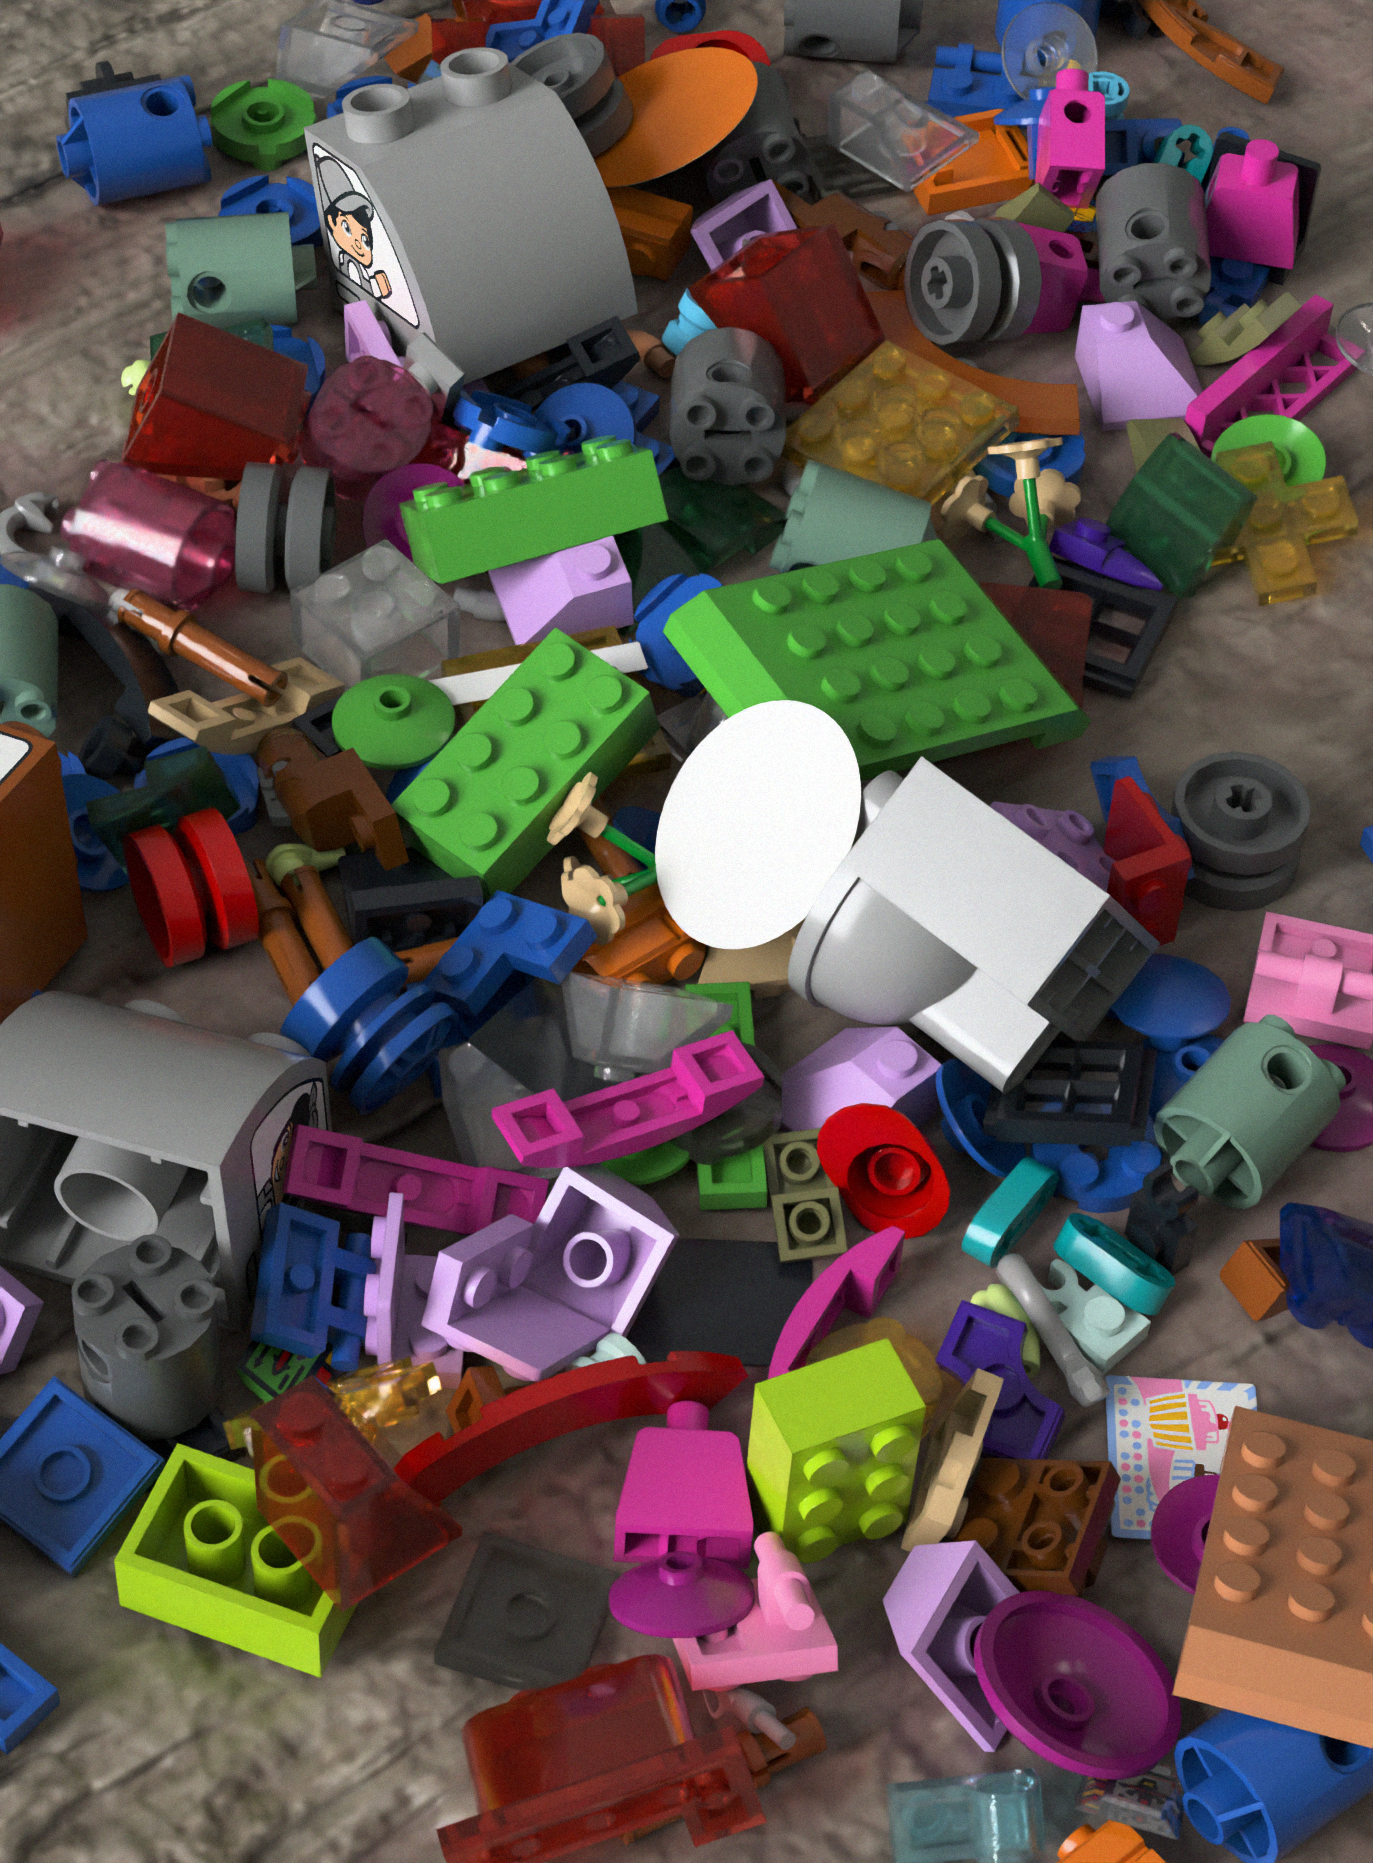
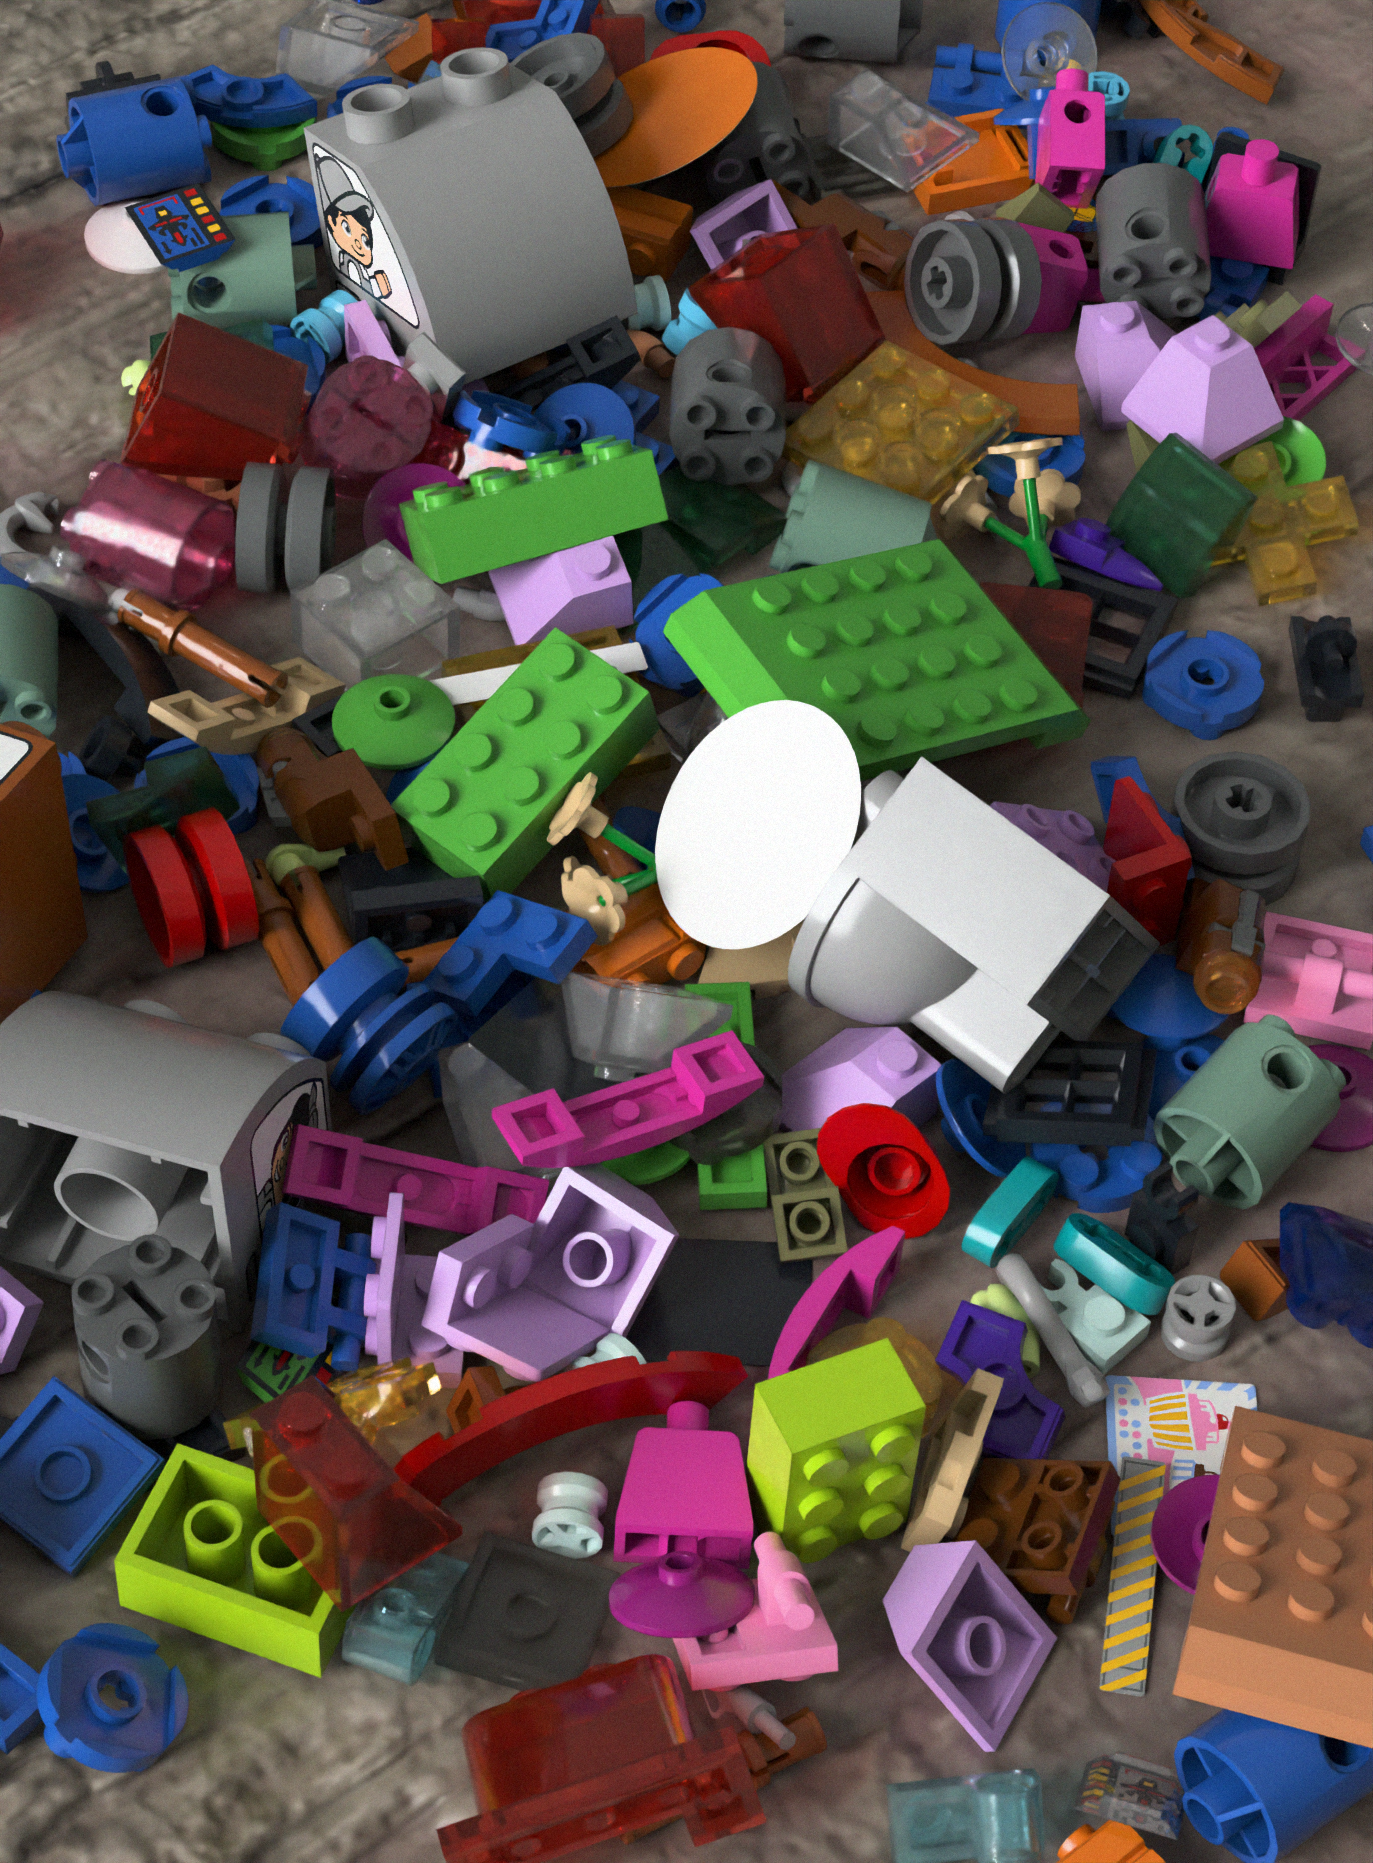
(88, 1729): none -> blue plate
(116, 241): none -> white dish
(182, 228): none -> piece
(250, 100): none -> blue tile
(325, 324): none -> medium azure wheel
(399, 1622): none -> clear light blue plate
(570, 1514): none -> light aqua wheel
(652, 305): none -> light aqua wheel
(1077, 1685): magenta dish -> none
(1131, 1578): none -> sticker
(1200, 707): none -> blue plate
(1206, 391): none -> lavender slope
(1213, 1312): none -> light grey wheel
(1222, 943): none -> plate
(1326, 666): none -> black hips

